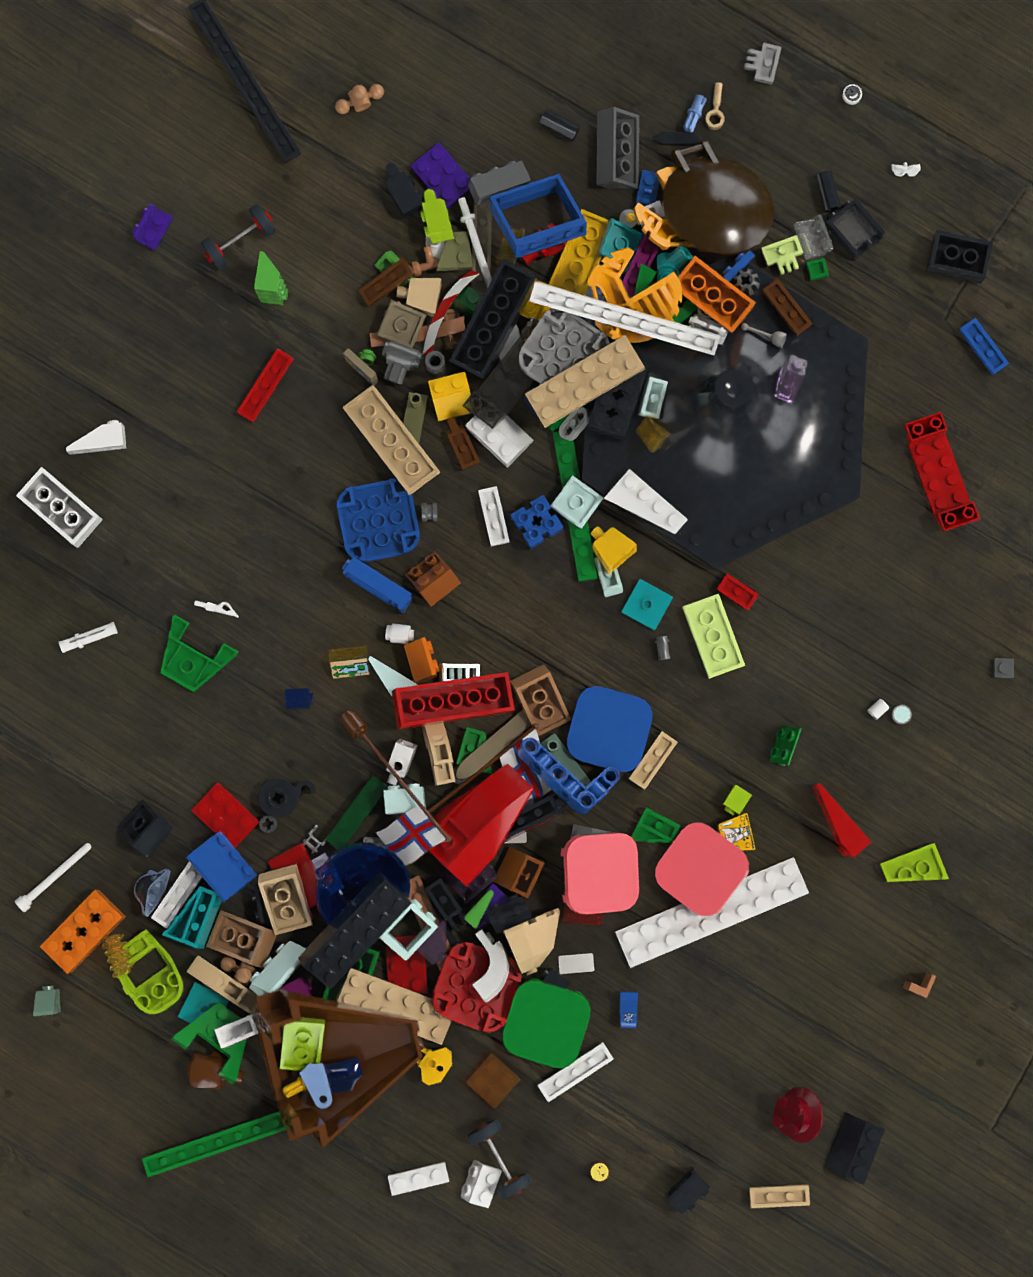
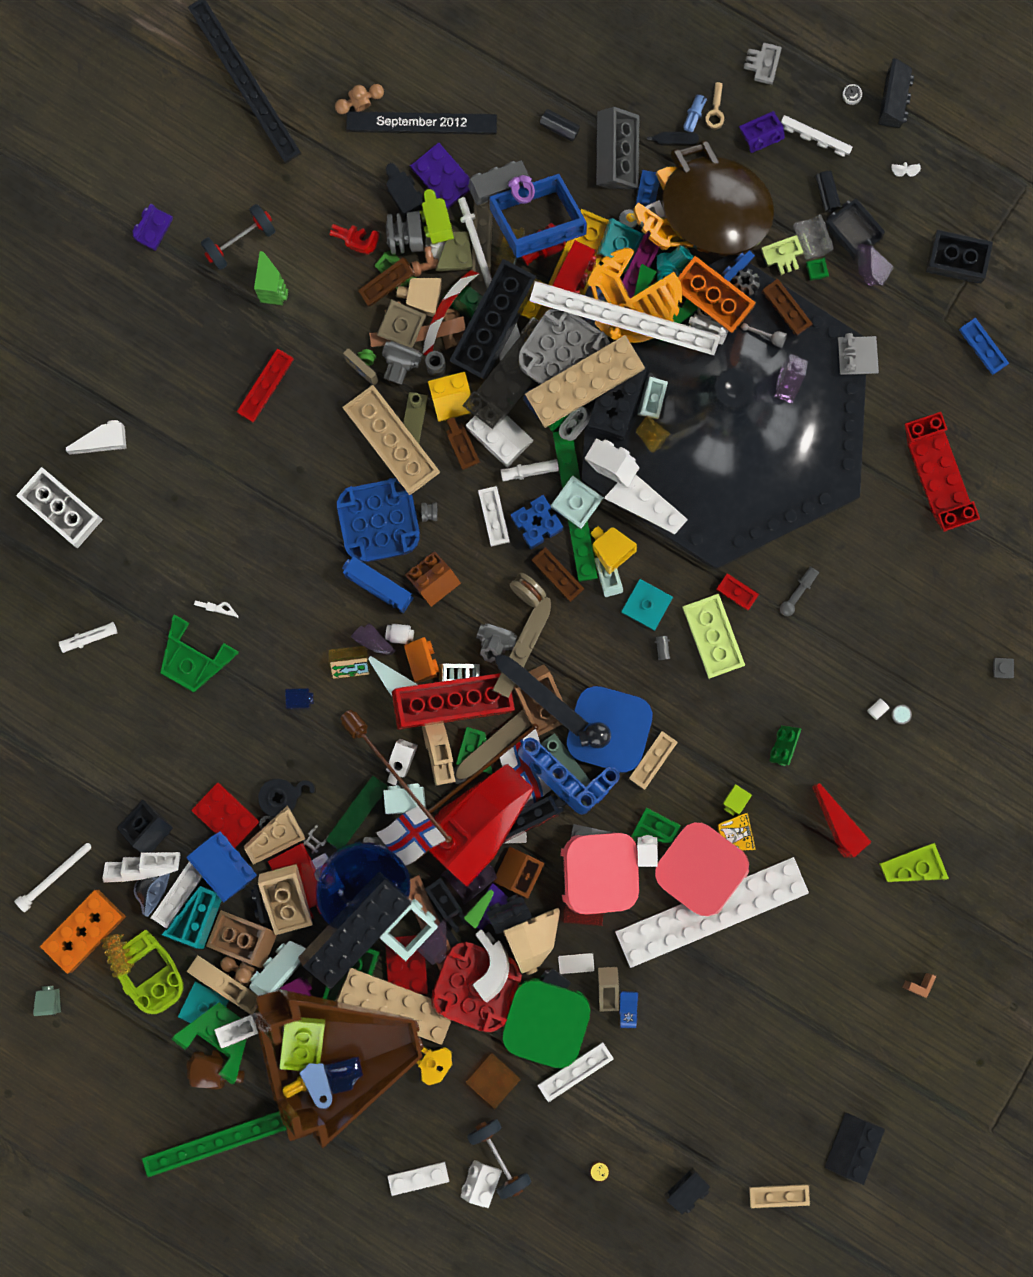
(142, 867): none -> white slope
(274, 837): none -> tan wing
(353, 238): none -> red piece
(372, 639): none -> clear purple slope
(405, 232): none -> dark grey wheel
(422, 123): none -> black tile
(495, 641): none -> dark grey piece
(514, 185): none -> medium lavender piece
(525, 644): none -> dark tan piece
(527, 590): none -> dark tan head
(529, 470): none -> white pin
(541, 694): none -> black piece
(557, 574): none -> reddish brown plate
(575, 268): none -> red piece
(596, 735): none -> black piece
(608, 989): none -> dark tan slope
(612, 462): none -> white brick
(647, 851): none -> white brick
(762, 131): none -> dark purple bracket
(787, 608): none -> dark grey pin
(798, 1115): dark red piece -> none
(809, 133): none -> white plate
(858, 355): none -> light grey hinge
(873, 266): none -> clear purple slope
(896, 94): none -> black slope

